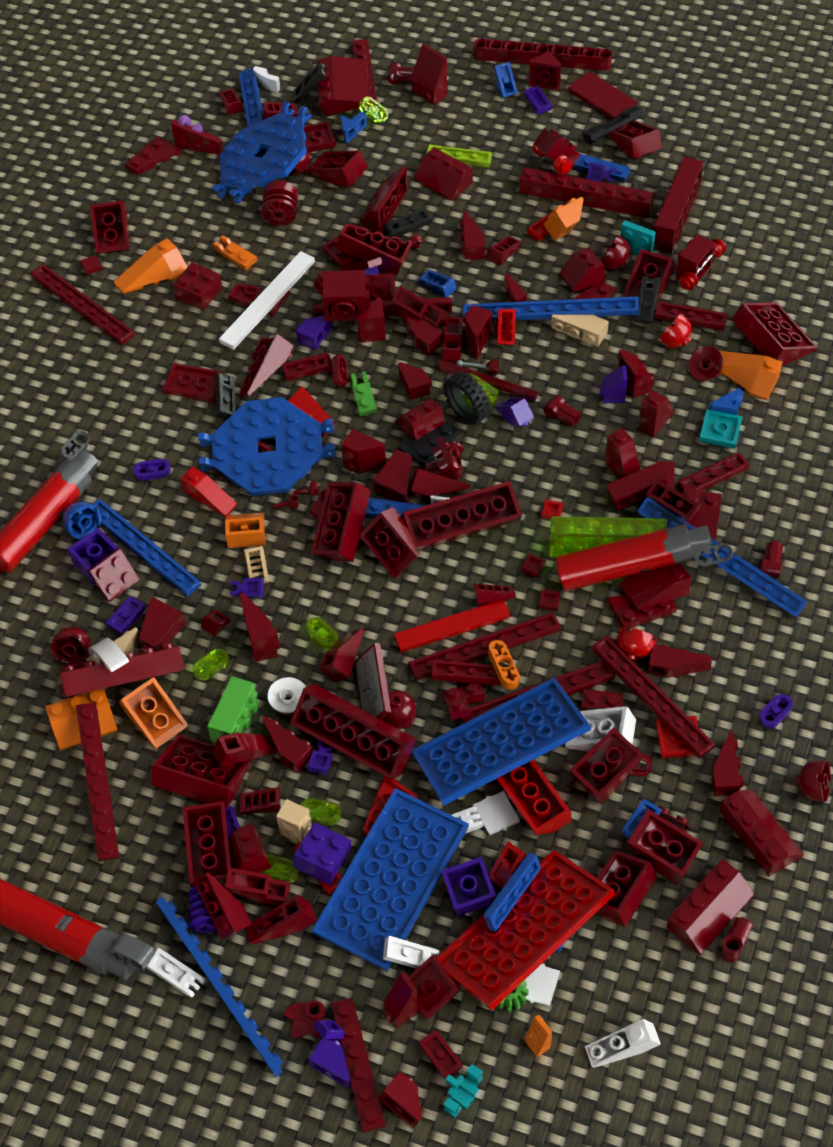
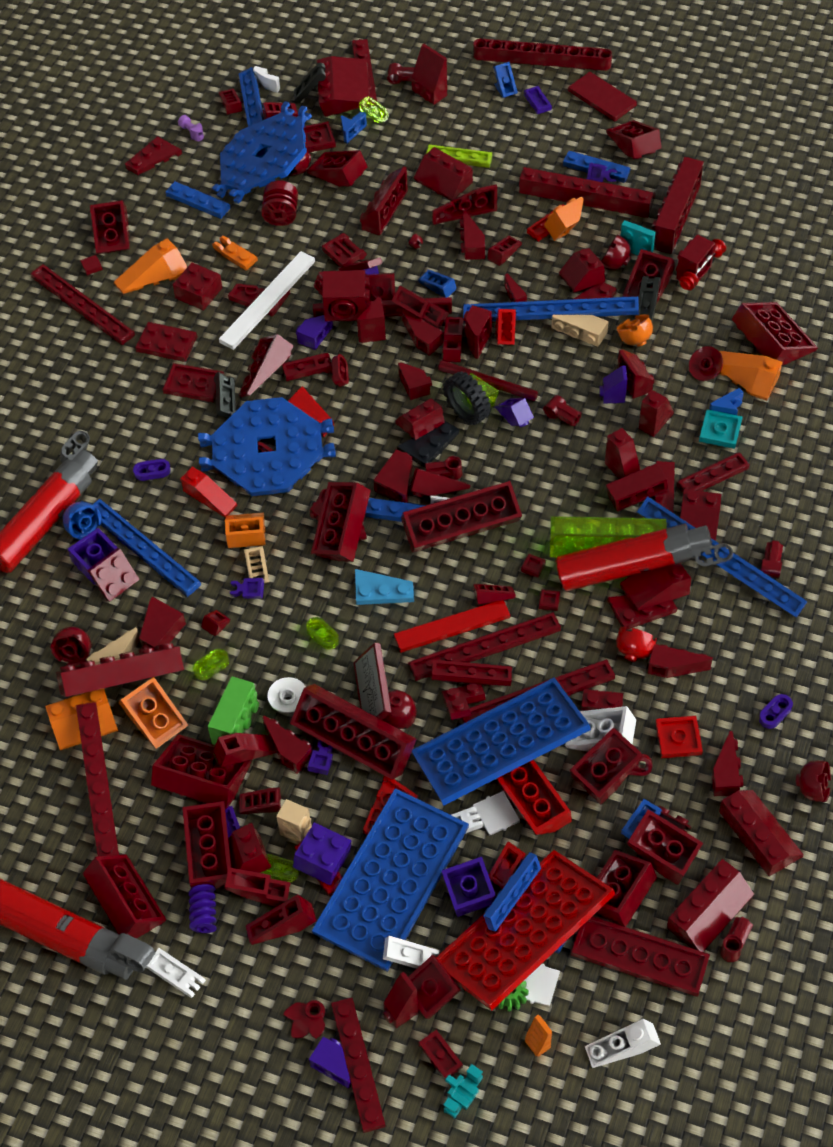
(109, 653): white slope -> none
(123, 895): none -> dark red slope
(126, 615): dark purple plate -> none
(166, 341): none -> dark red plate
(192, 140): dark red wing -> none
(197, 200): none -> blue plate
(224, 909): dark red slope -> none
(225, 991): blue plate -> none
(261, 634): dark red slope -> none
(292, 502): dark red hand -> none
(313, 489): dark red hand -> none
(322, 810): clear neon green plate -> none
(329, 1029): dark purple tile -> none
(341, 656): dark red slope -> none
(362, 453): dark red slope -> none
(363, 395): bright green hinge -> none
(370, 245): dark red wedge -> none
(381, 589): none -> dark azure wing
(390, 541): dark red slope -> none
(403, 1099): dark red slope -> none
(407, 223): pearl dark grey plate -> none
(450, 452): dark red hips -> none
(475, 202): none -> dark red wedge
(492, 366): hinge -> none
(503, 672): orange beam -> none
(545, 72): dark red slope -> none
(551, 508): red tile -> none
(558, 149): dark red brick -> none
(631, 114): black container -> none
(636, 331): none -> orange cylinder
(641, 955): none -> dark red plate
(653, 697): dark red tile -> none
(673, 500): dark red slope -> none
(677, 333): red cylinder -> none
(696, 316): dark red plate -> none

